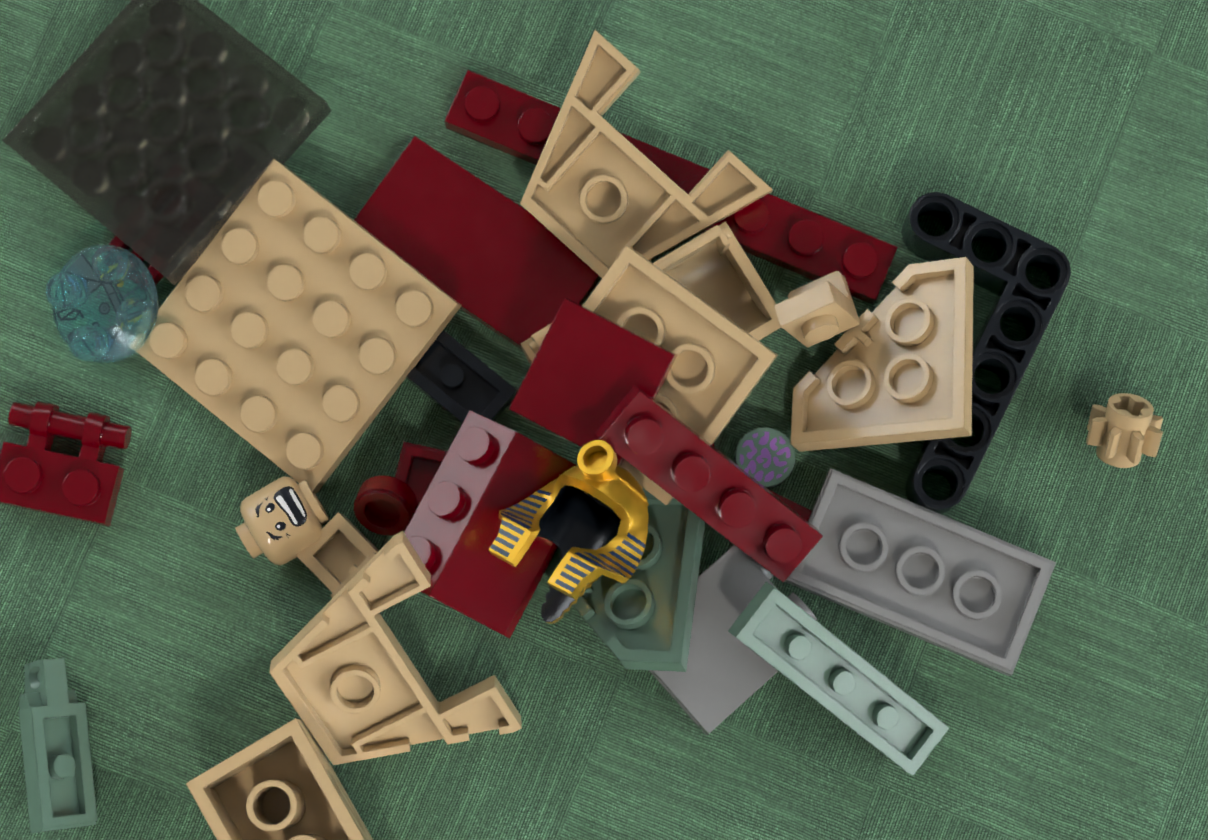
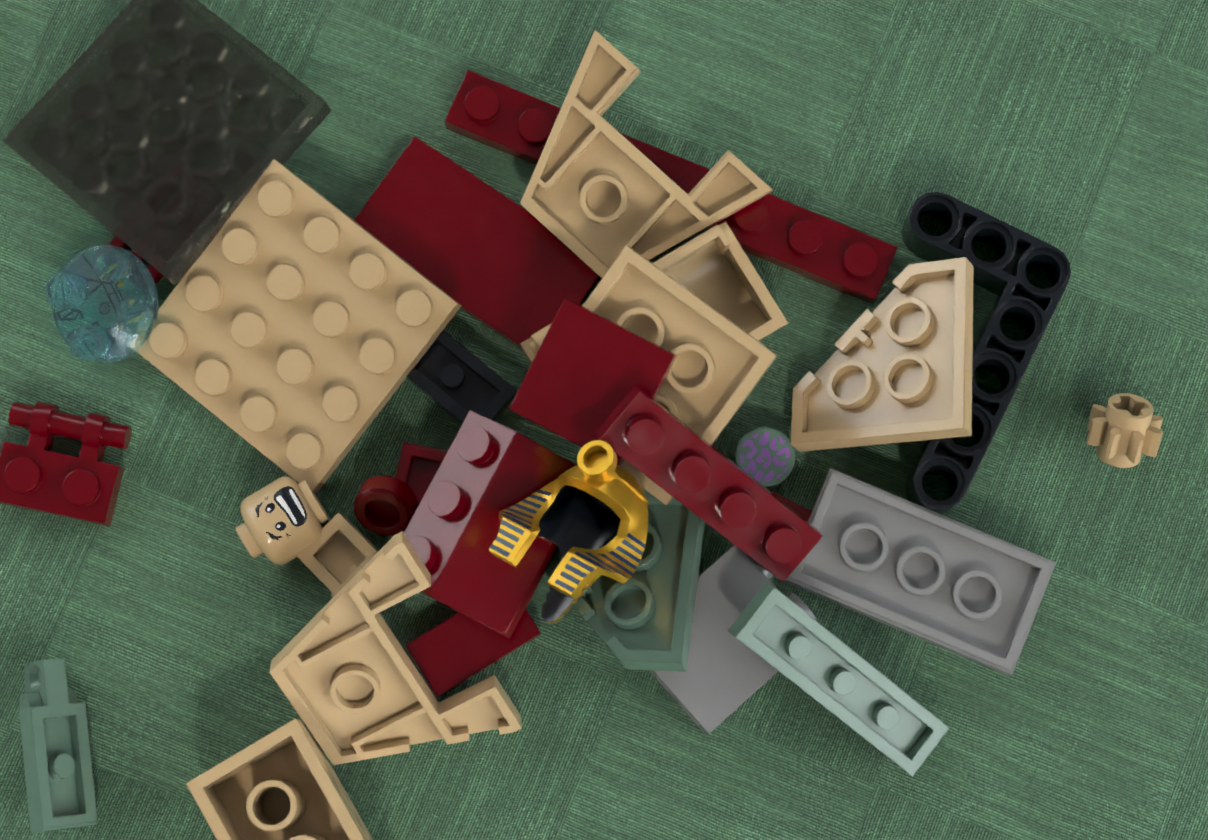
(465, 648): none -> dark red tile
(818, 310): tan bracket -> none

